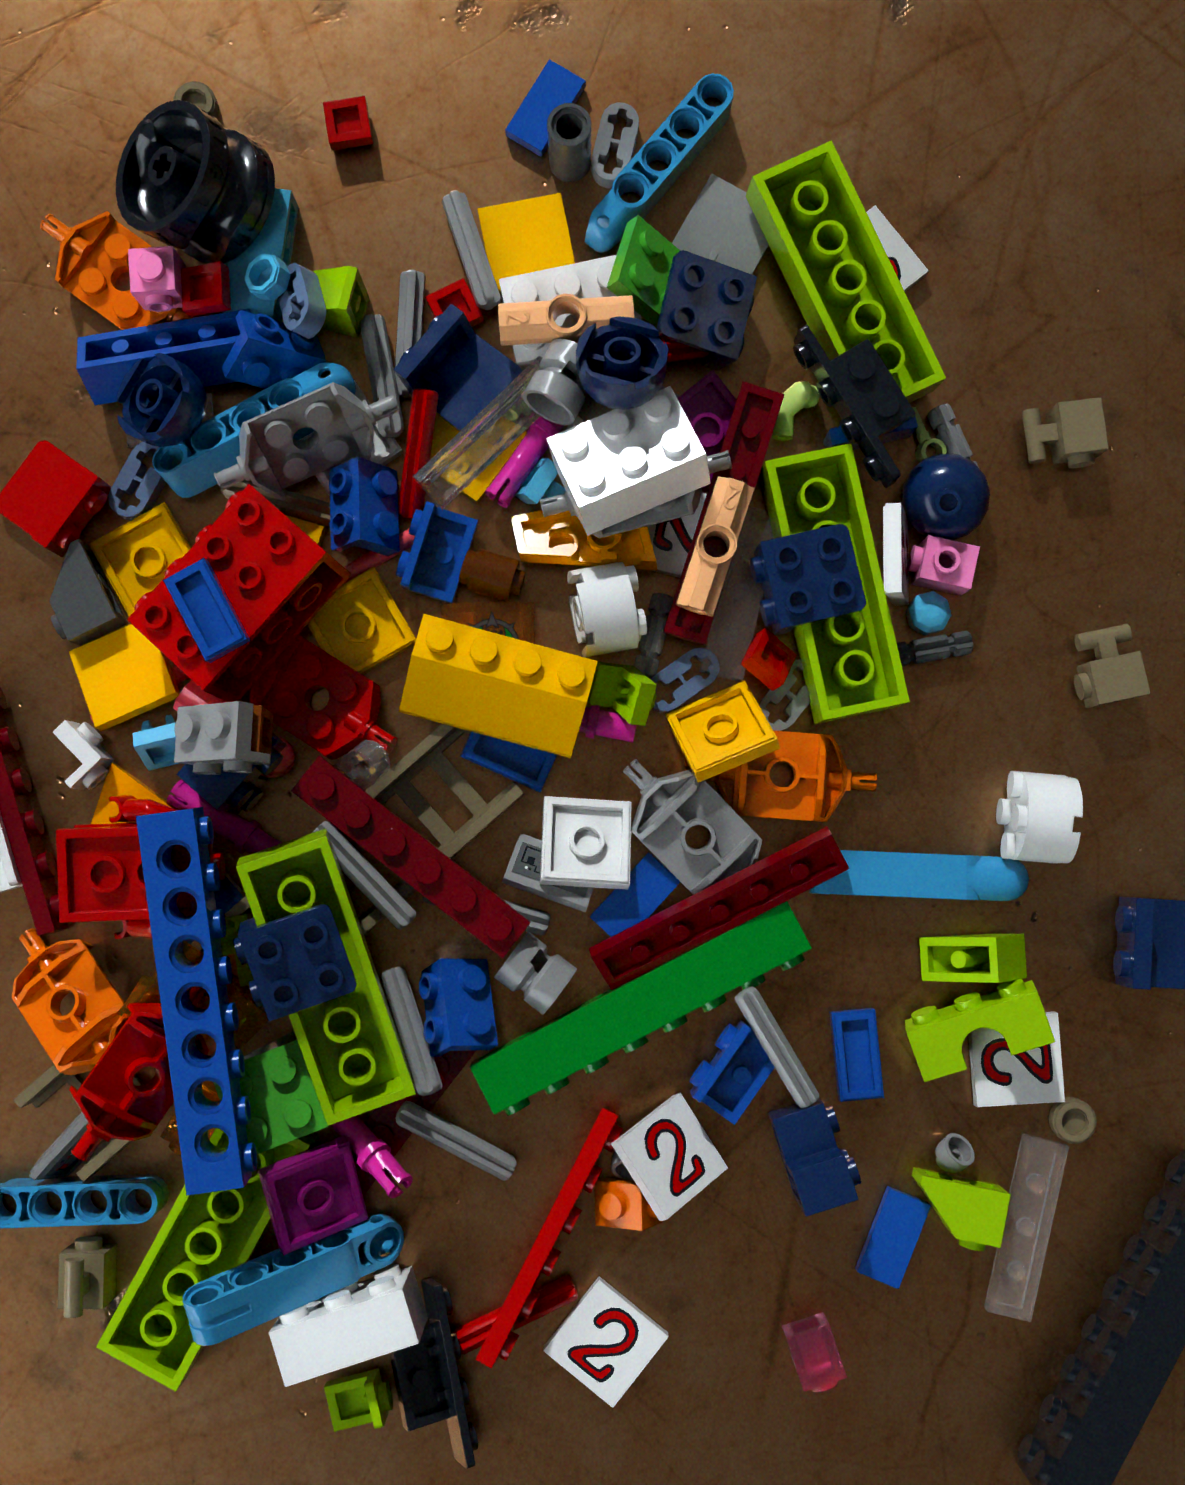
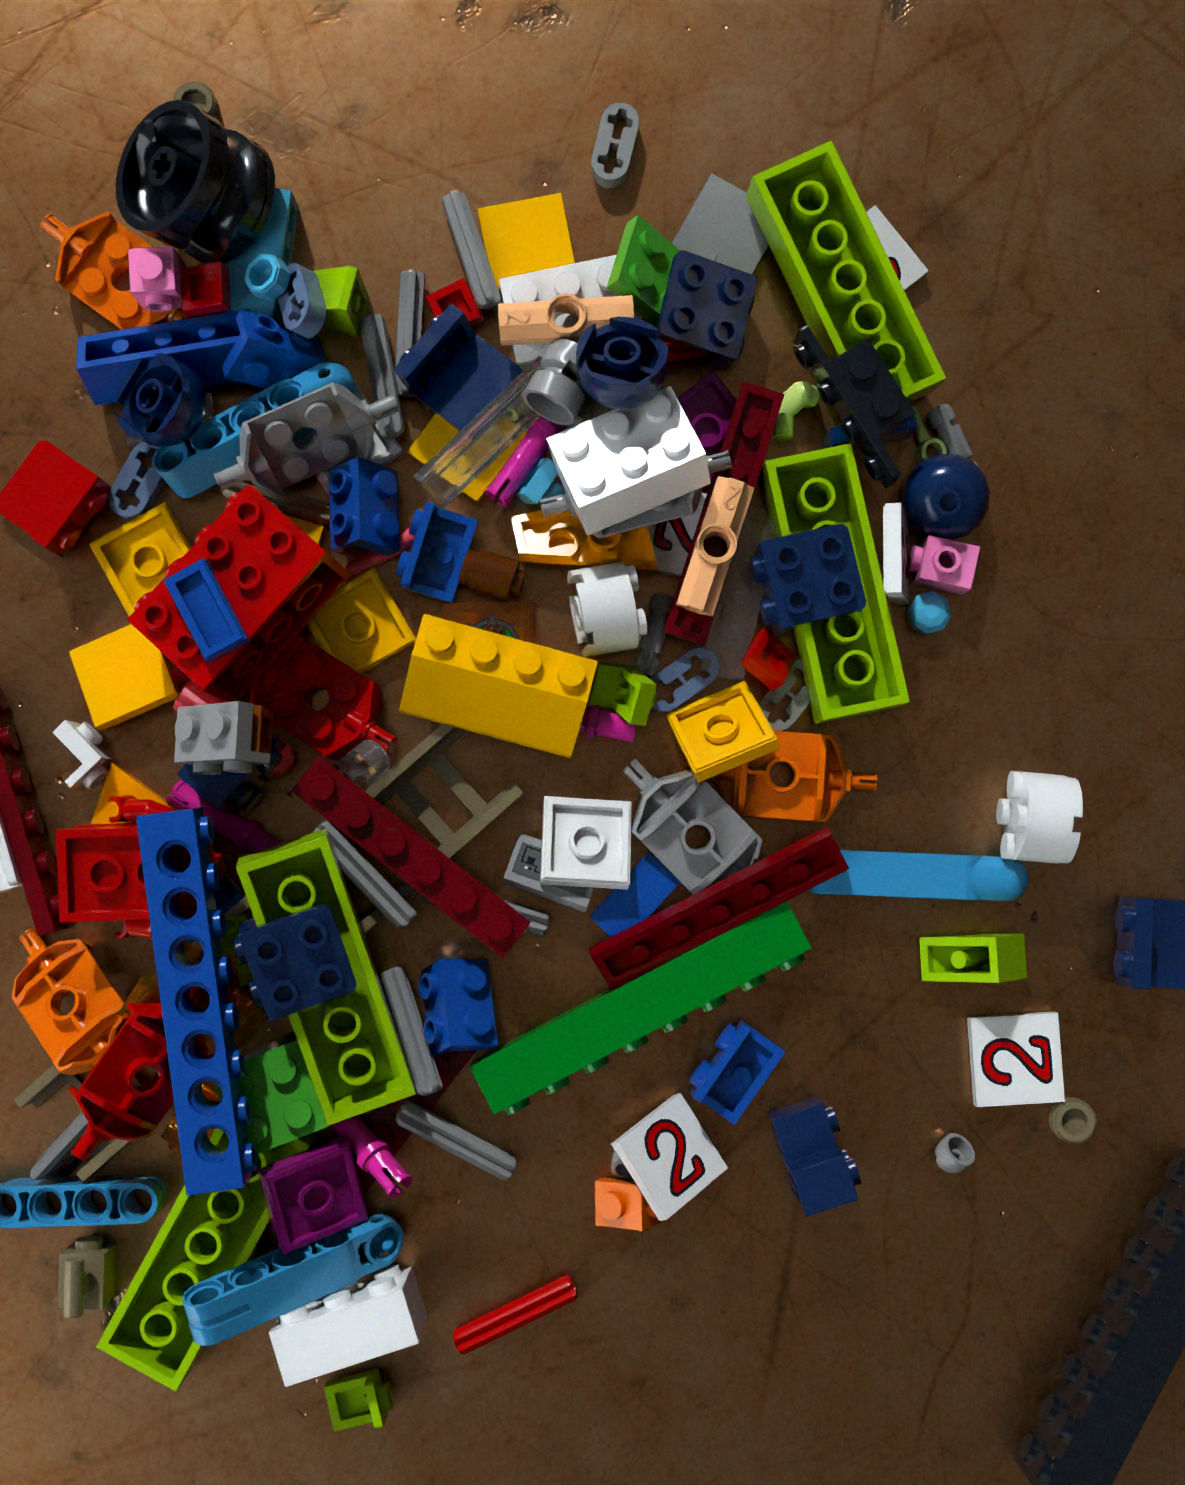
(83, 598): dark grey slope -> none
(156, 744): medium azure tile -> none
(348, 123): red plate -> none
(417, 449): red axle -> none
(429, 1377): black bracket -> none
(508, 759): blue tile -> none
(535, 973): light grey wheel -> none
(543, 1255): red plate -> none
(551, 89): blue tile -> none
(569, 142): dark grey pin -> none
(605, 1341): white tile -> none
(692, 113): dark azure piece -> none
(777, 1047): light grey axle -> none
(814, 1353): clear pink brick -> none
(856, 1054): blue tile -> none
(892, 1237): blue tile -> none
(935, 648): dark grey axle -> none
(967, 1207): lime slope -> none
(1012, 1011): lime arch -> none
(1027, 1227): clear tile -> none
(1072, 430): dark tan brick -> none
(1111, 675): dark tan brick -> none

